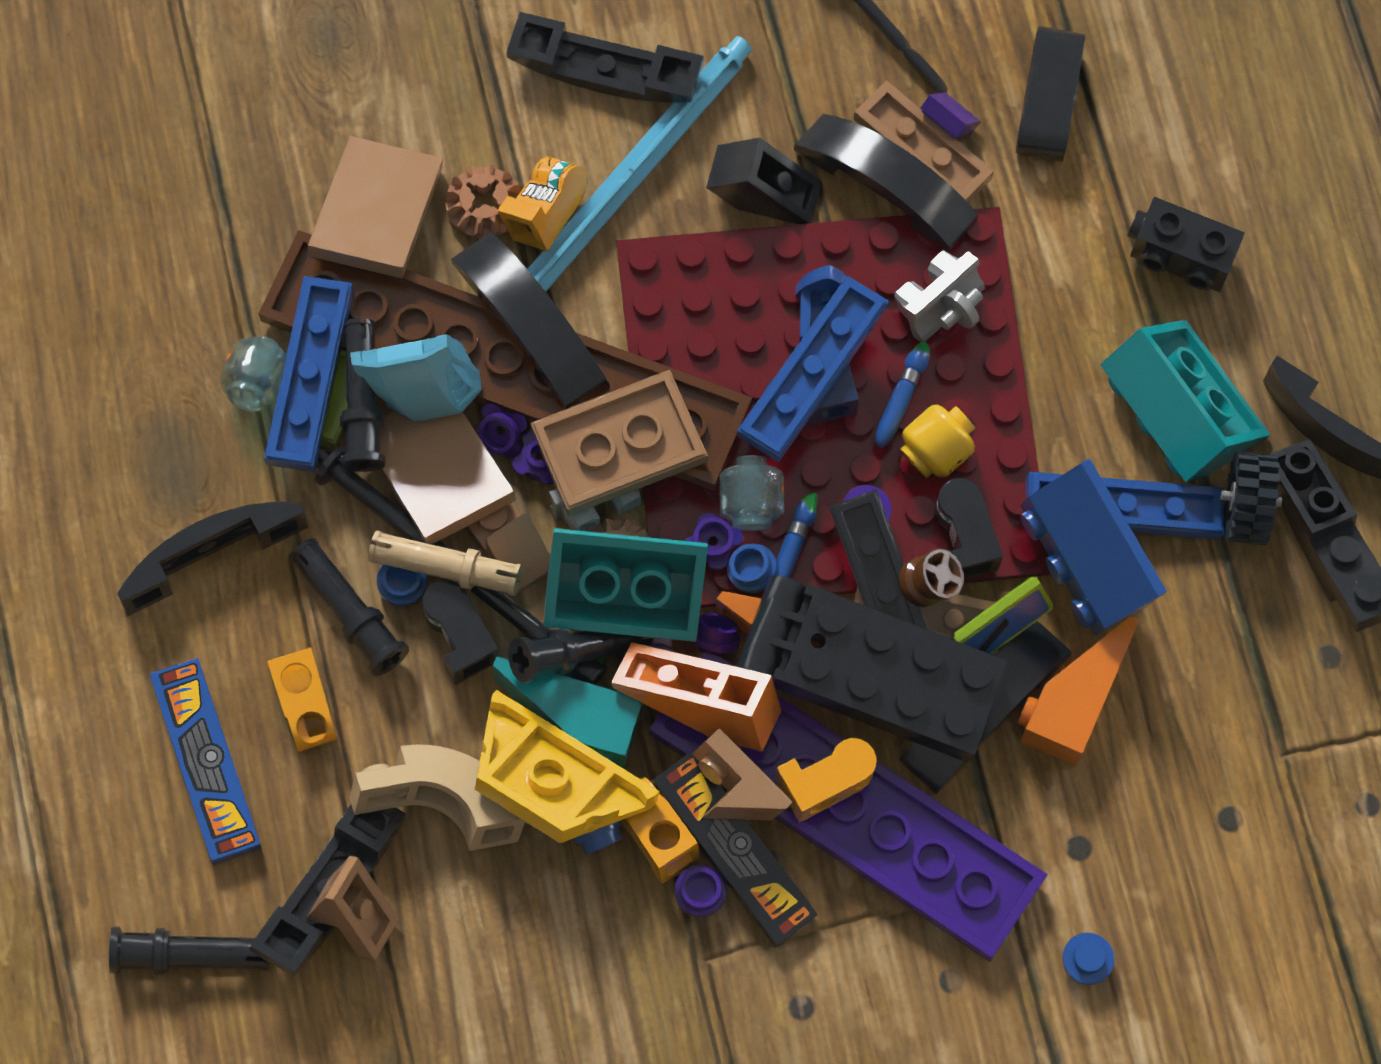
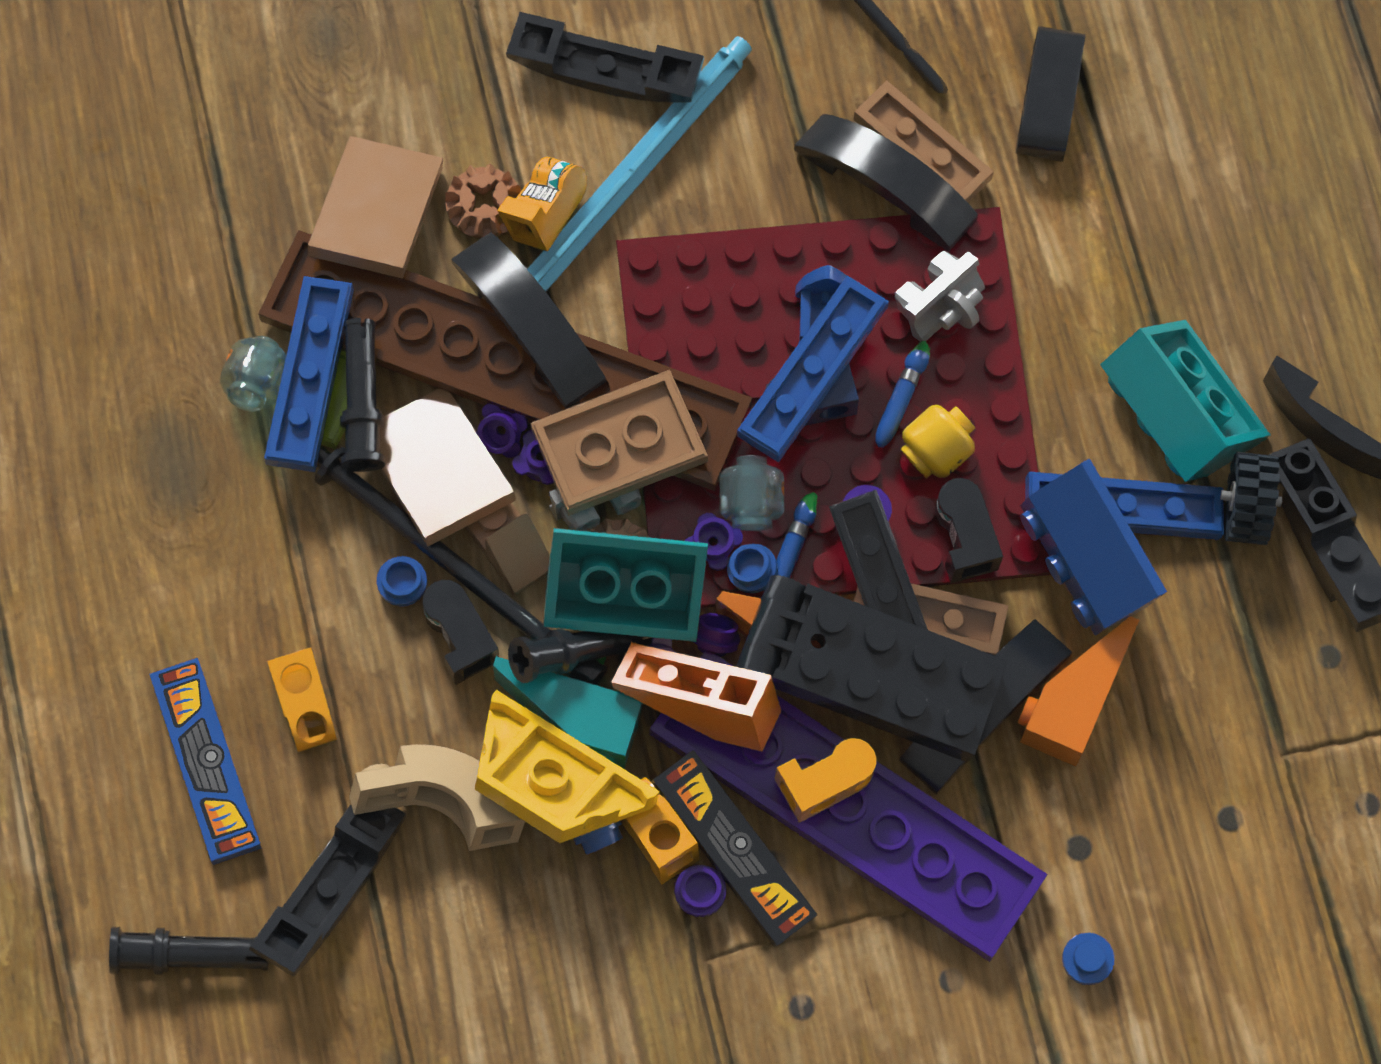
(268, 521): black slope -> none
(355, 907): medium nougat slope -> none
(360, 623): black pin -> none
(421, 377): medium azure slope -> none
(466, 568): tan pin -> none
(749, 791): medium nougat slope -> none
(763, 181): black slope -> none
(934, 568): reddish brown wheel -> none
(949, 115): dark purple tile -> none
(1006, 617): slope -> none
(1184, 244): black brick -> none

